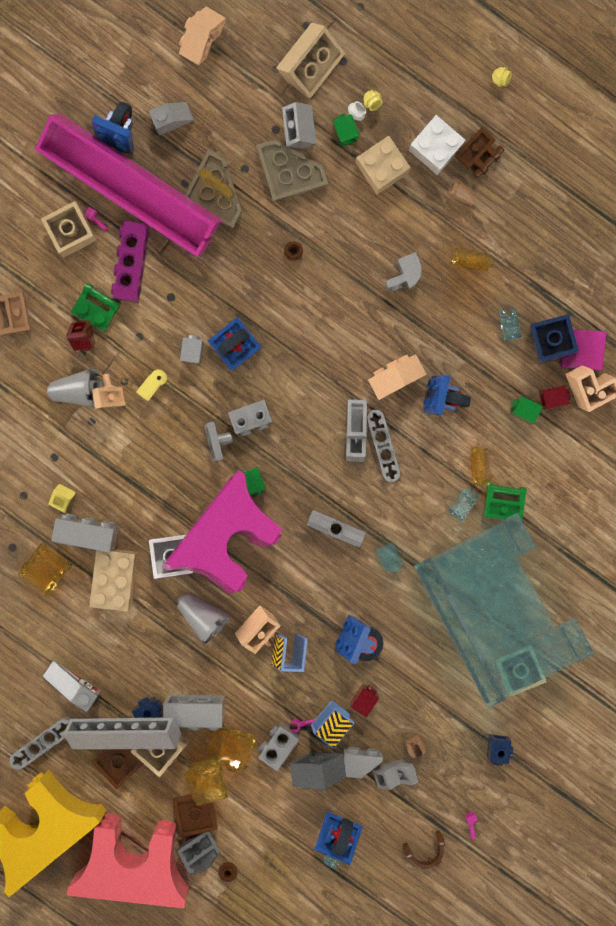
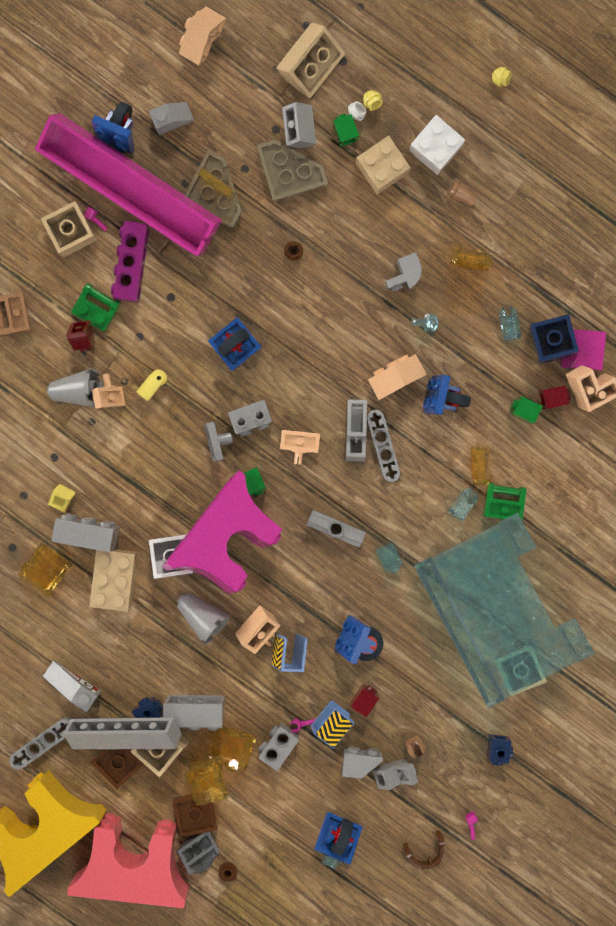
(192, 350): light grey brick -> none
(299, 443): none -> light nougat plate
(317, 770): dark grey brick -> none
(429, 322): none -> clear light blue plate
(475, 148): reddish brown plate -> none

